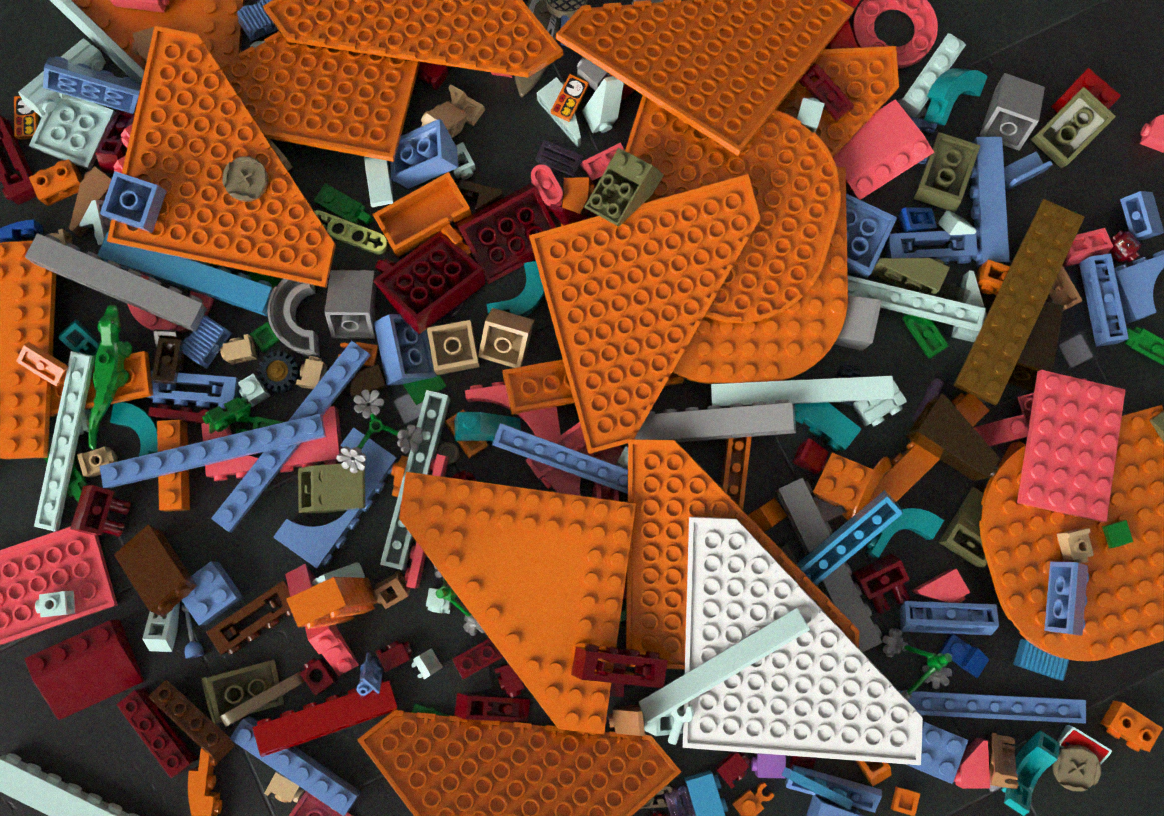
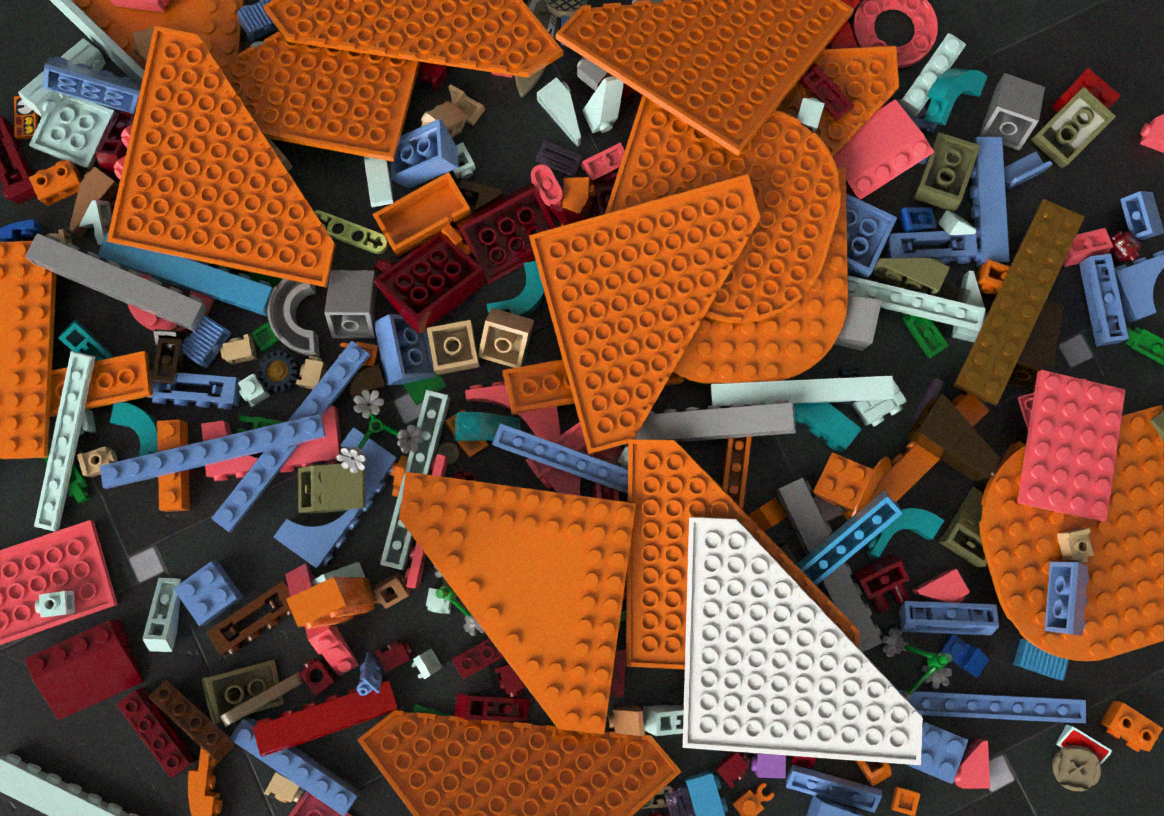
(42, 363): orange plate -> none
(93, 511): dark red brick -> none
(109, 369): green animal -> none
(133, 201): medium blue brick -> none
(155, 570): reddish brown brick -> none
(185, 414): dark red plate -> none
(193, 648): hinge -> none
(218, 420): green hinge -> none
(245, 179): dark tan tile -> none
(342, 205): green hinge -> none
(569, 98): tile -> none
(623, 187): olive slope -> none
(649, 665): dark red brick -> none
(678, 722): light aqua bar -> none
(724, 665): light aqua tile -> none
(811, 456): dark red slope -> none
(817, 786): dark azure plate -> none
(1002, 762): medium nougat hinge -> none
(1003, 430): coral slope -> none
(1030, 764): teal arch -> none
(1063, 291): medium nougat hinge -> none
(1117, 534): green tile -> none

